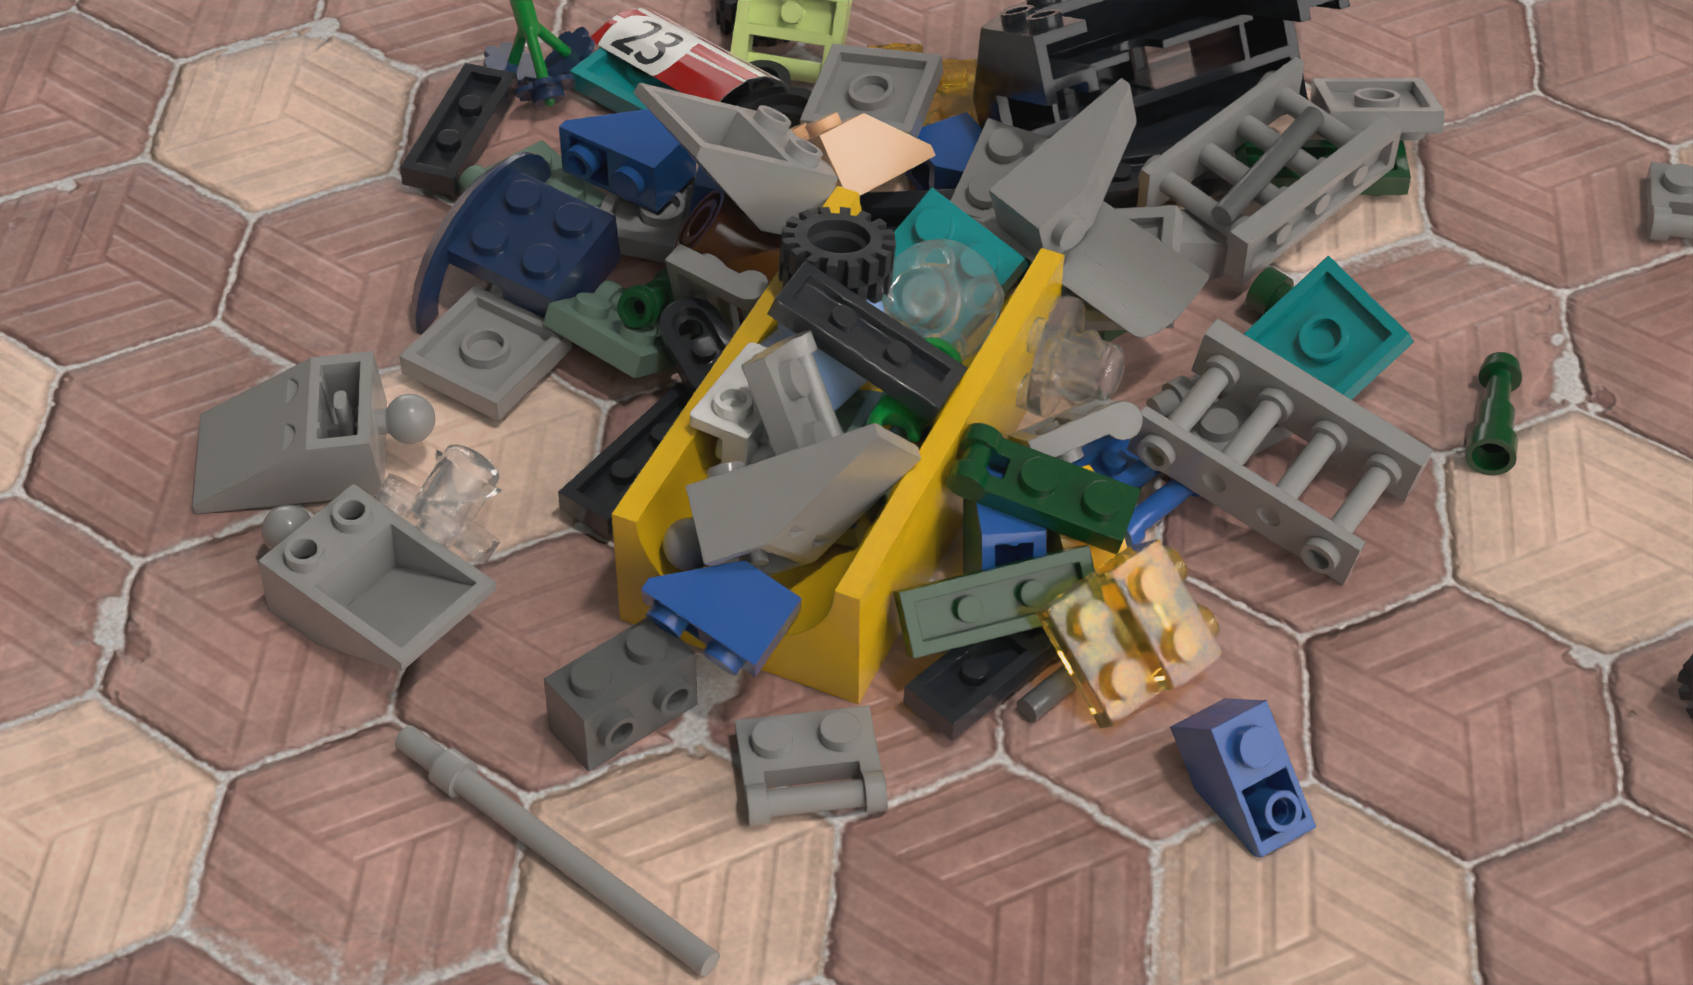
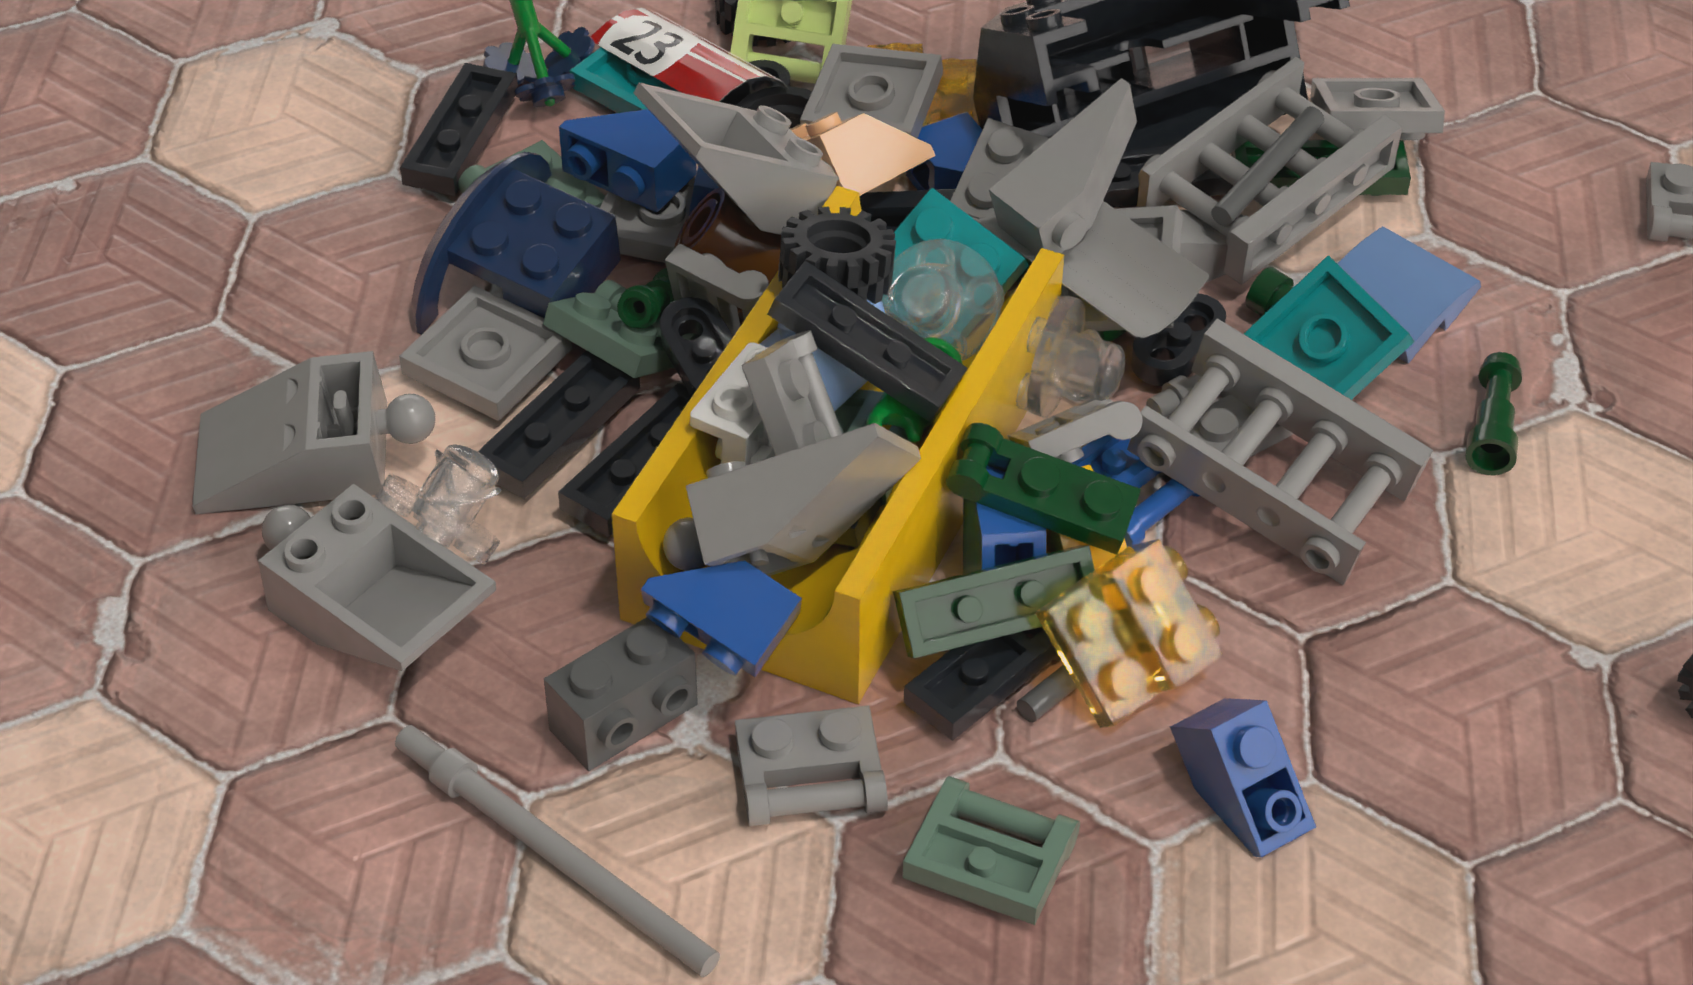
(558, 422): none -> black plate
(984, 863): none -> sand green plate
(1174, 349): none -> black plate
(1410, 284): none -> medium blue slope

